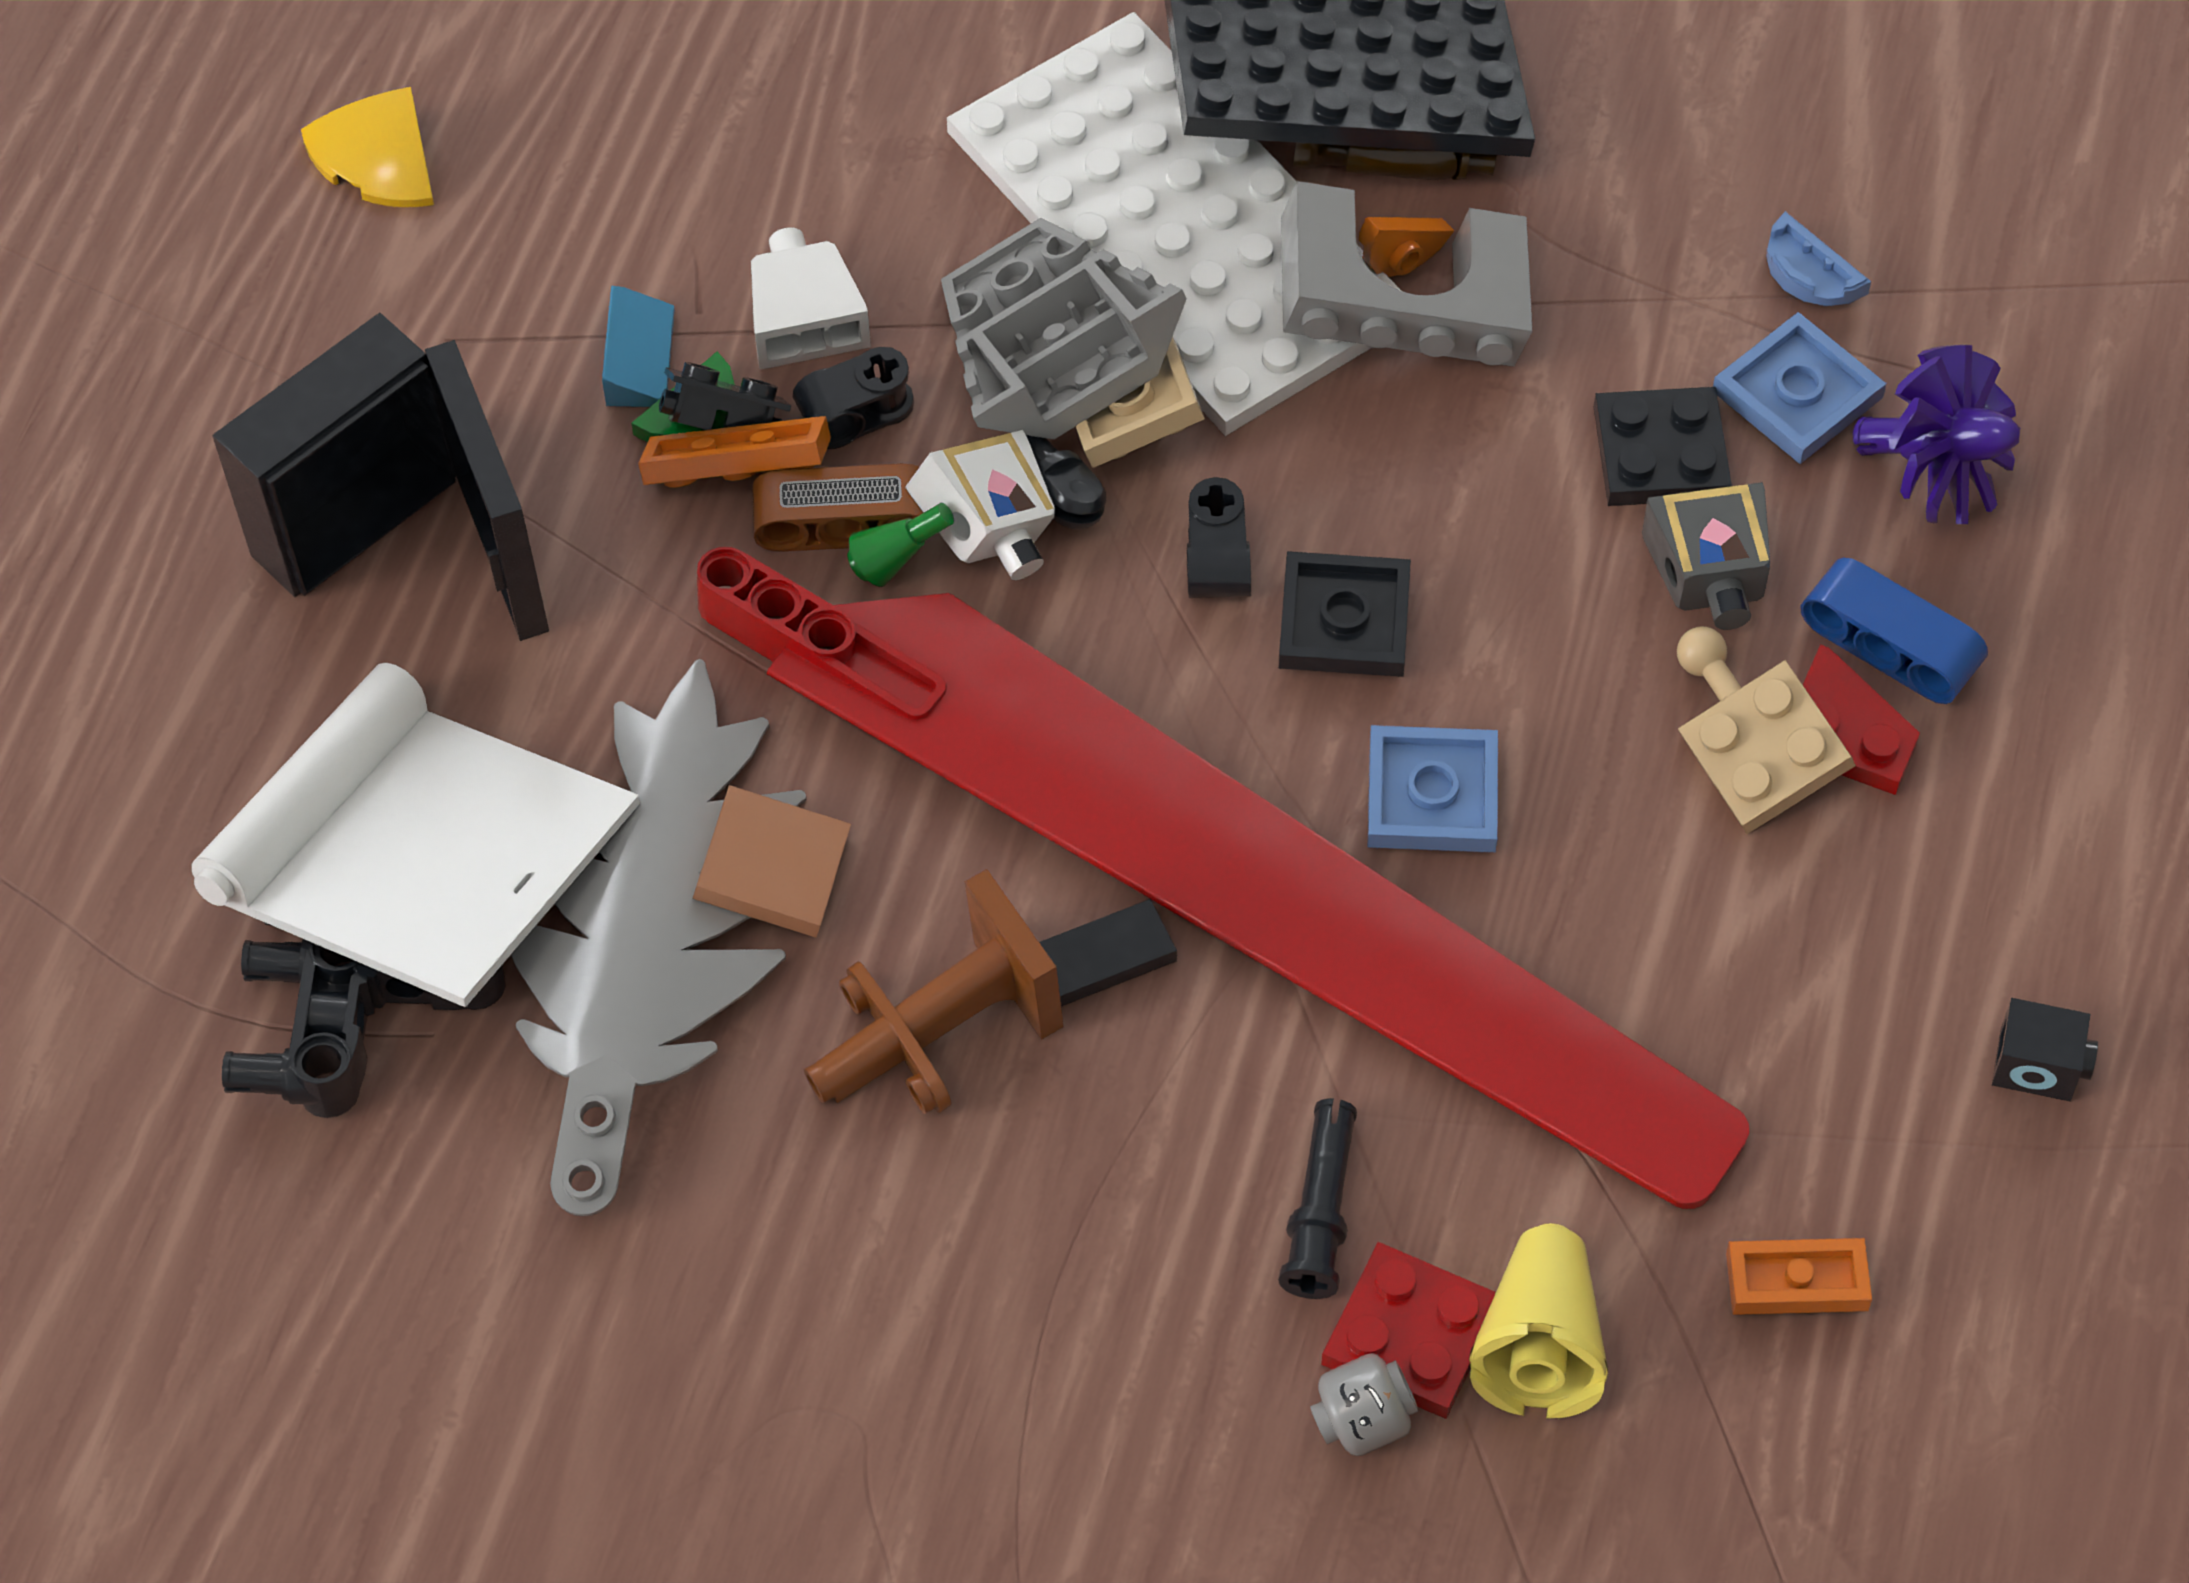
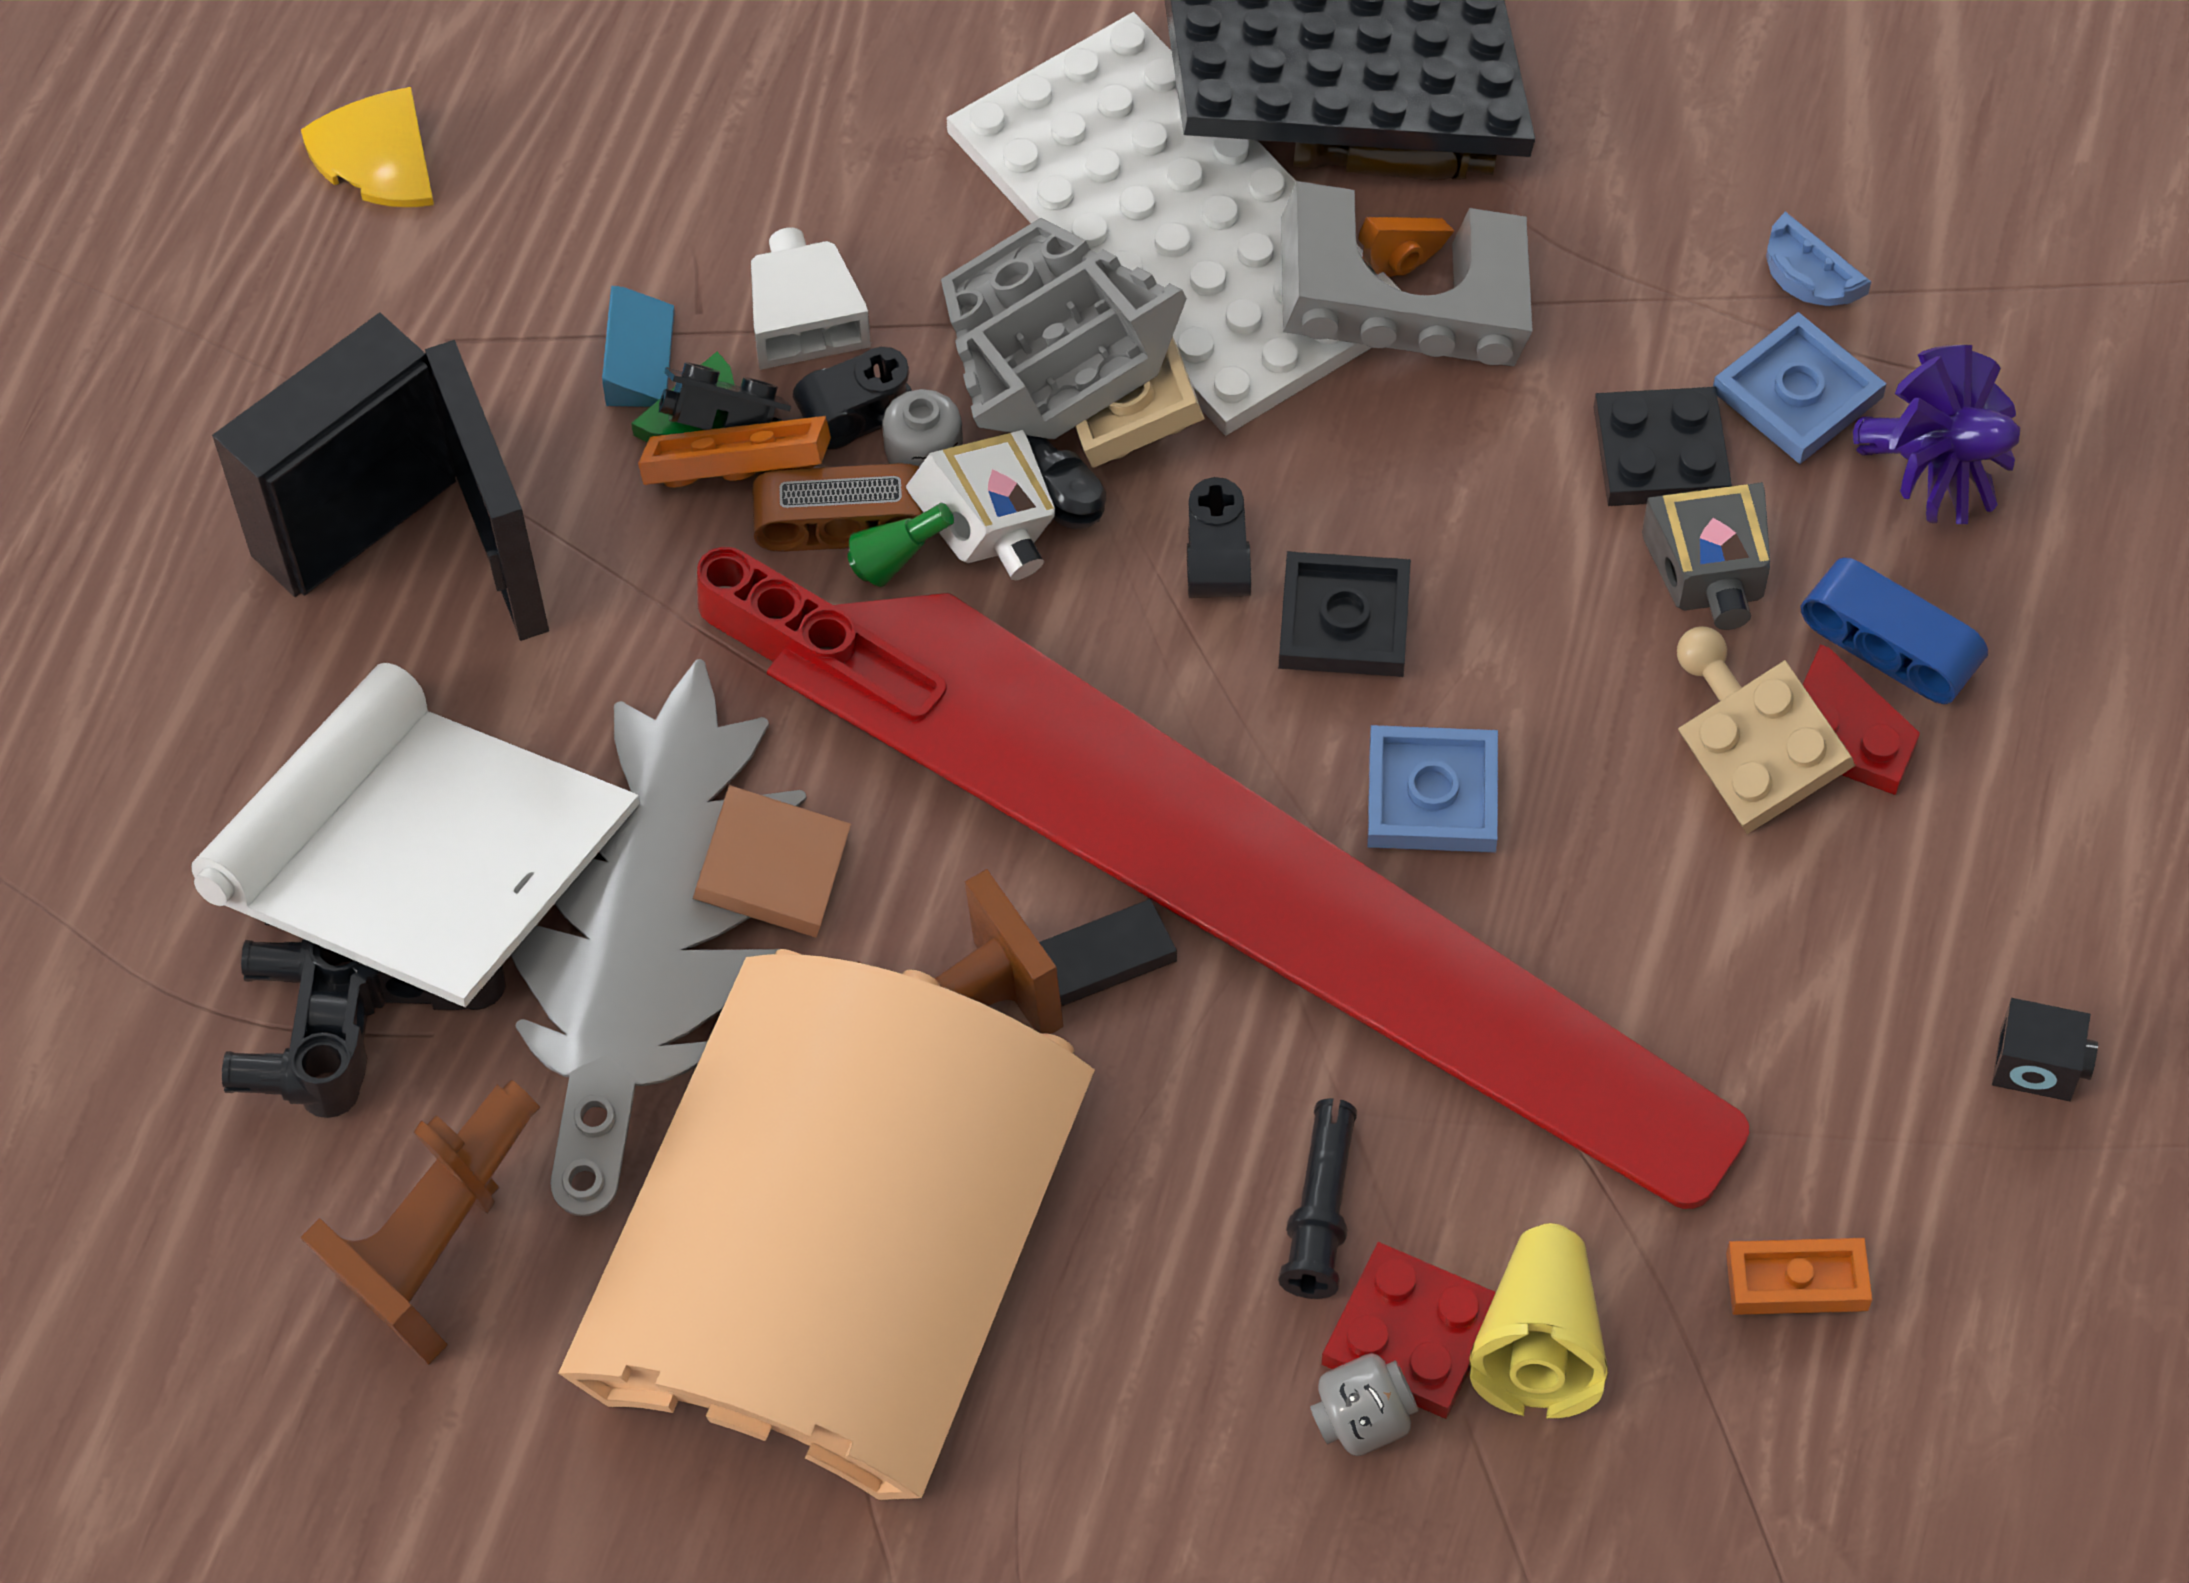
(397, 1259): none -> dark orange piece
(834, 1216): none -> light nougat panel
(920, 424): none -> light grey head

